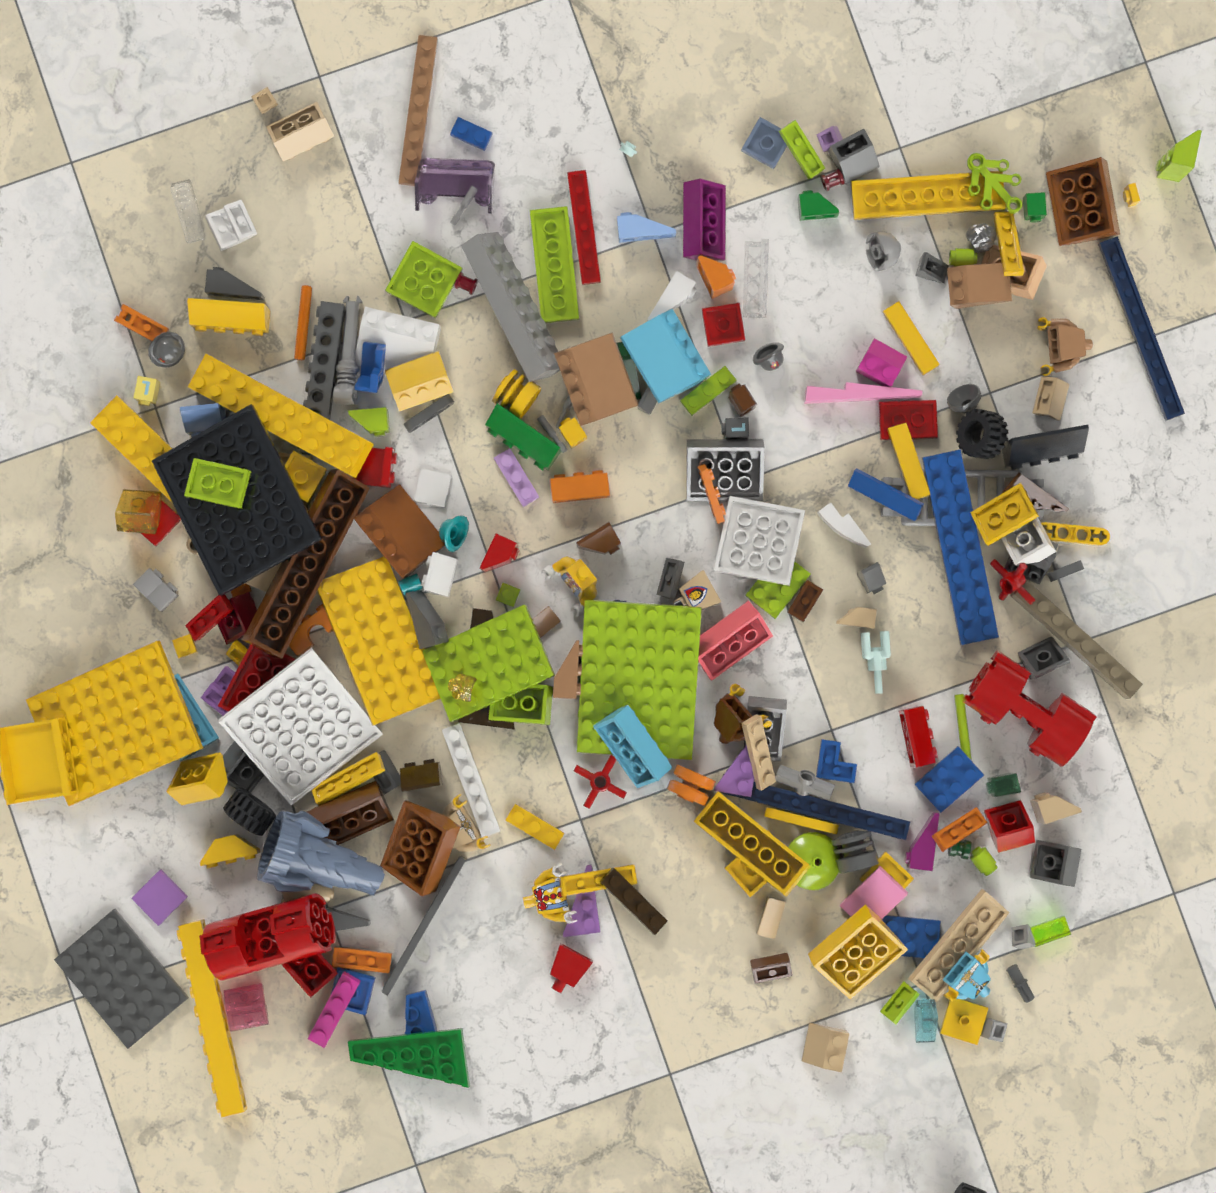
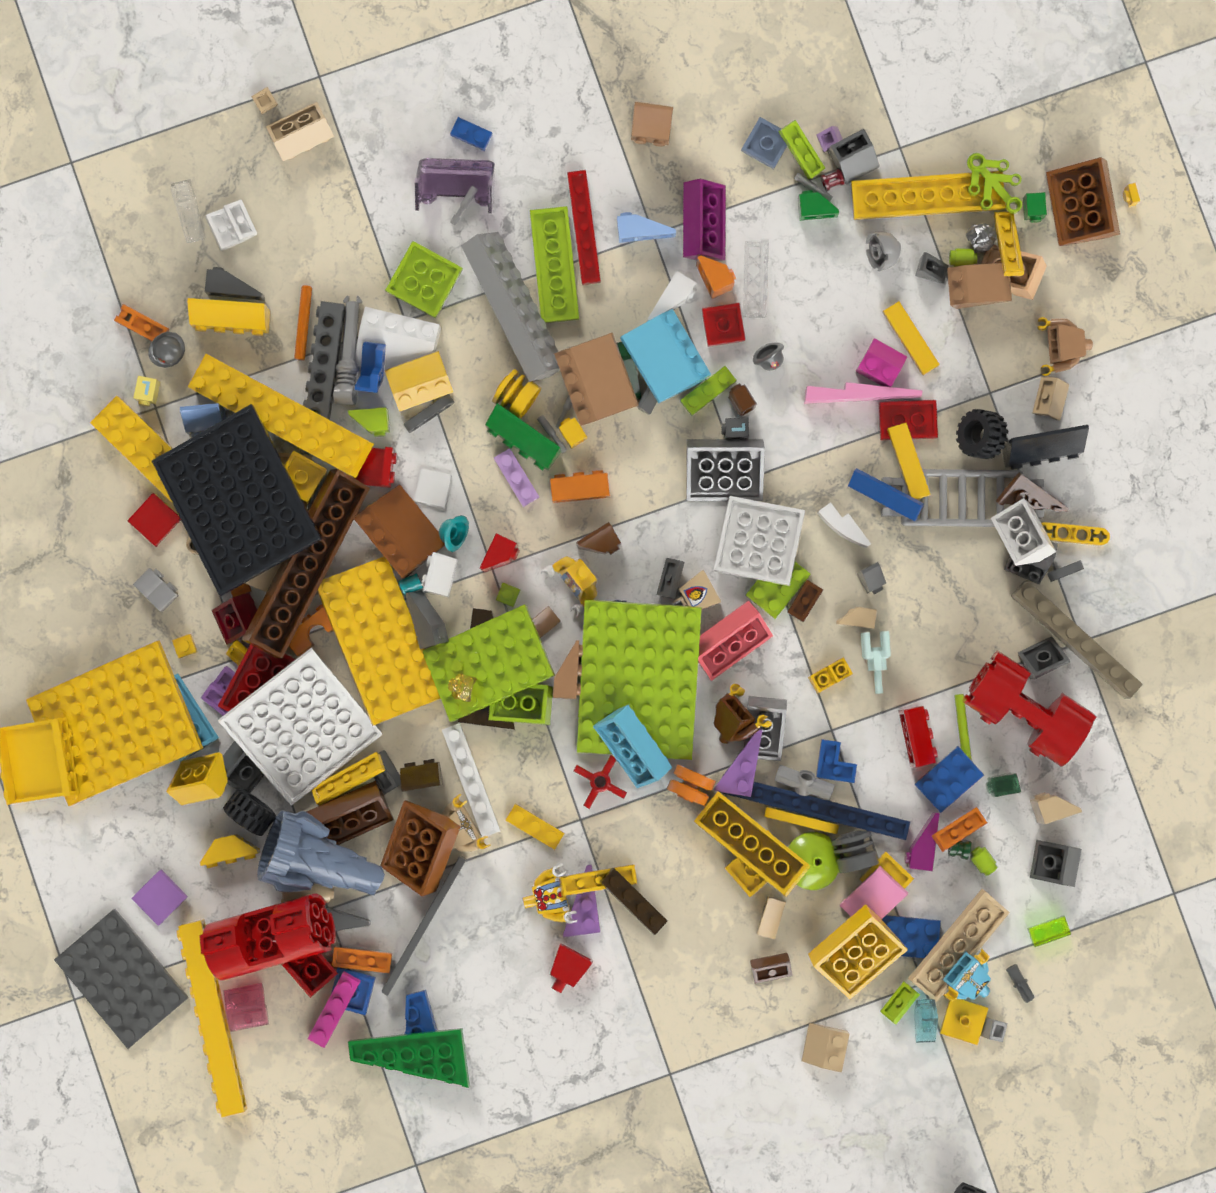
(138, 511): clear yellow slope -> none
(209, 617): red plate -> none
(217, 483): lime plate -> none
(418, 109): medium nougat plate -> none
(466, 283): dark red bush -> none
(628, 148): light aqua plate -> none
(651, 124): none -> medium nougat slope
(712, 493): orange plate -> none
(758, 752): tan plate -> none
(812, 186): none -> light grey piece
(830, 675): none -> yellow slope
(960, 547): blue plate -> none
(964, 398): dark grey piece -> none
(1004, 514): yellow plate -> none
(1010, 826): red slope -> none
(1012, 581): red bar -> none
(1022, 937): light grey slope -> none
(1141, 328): dark blue plate -> none
(1179, 159): lime slope -> none

